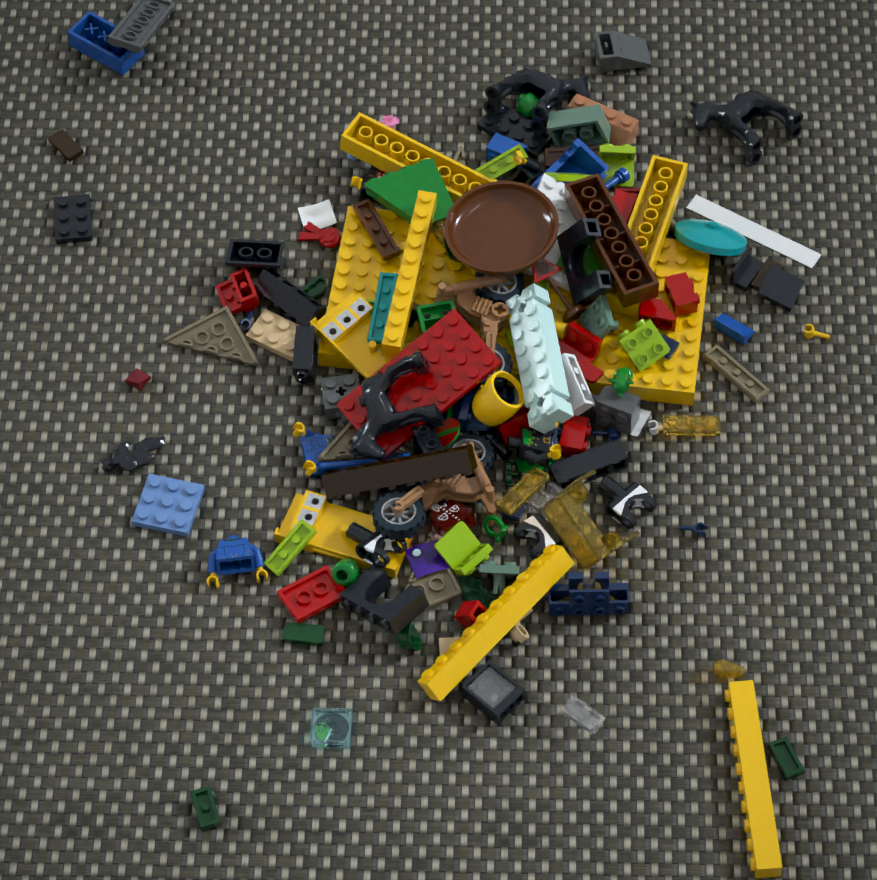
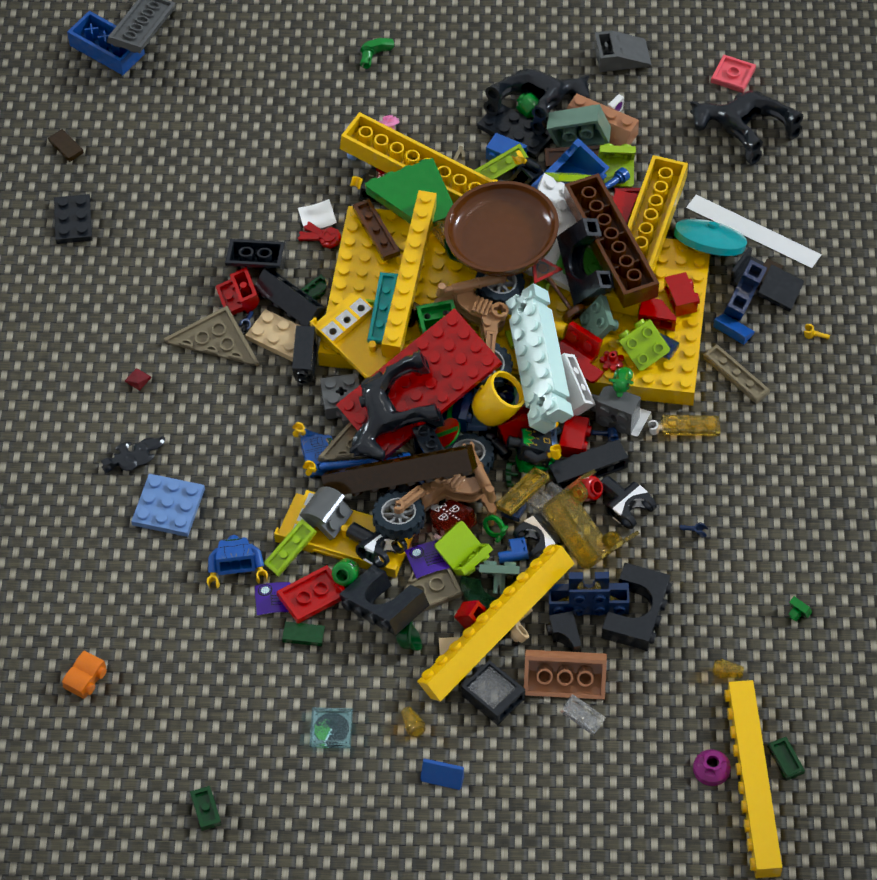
(84, 674): none -> orange brick
(267, 598): none -> dark purple sticker
(327, 511): none -> dark grey brick
(373, 47): none -> green arm
(413, 723): none -> clear yellow cone
(442, 774): none -> blue slope
(517, 552): none -> blue piece
(564, 630): none -> black arch
(565, 674): none -> nougat slope
(594, 488): none -> red head
(611, 360): none -> red plant
(617, 103): none -> tile
(639, 631): none -> black arch
(711, 775): none -> magenta piece
(733, 73): none -> coral tile
(745, 290): none -> dark blue arch
(799, 609): none -> green tile

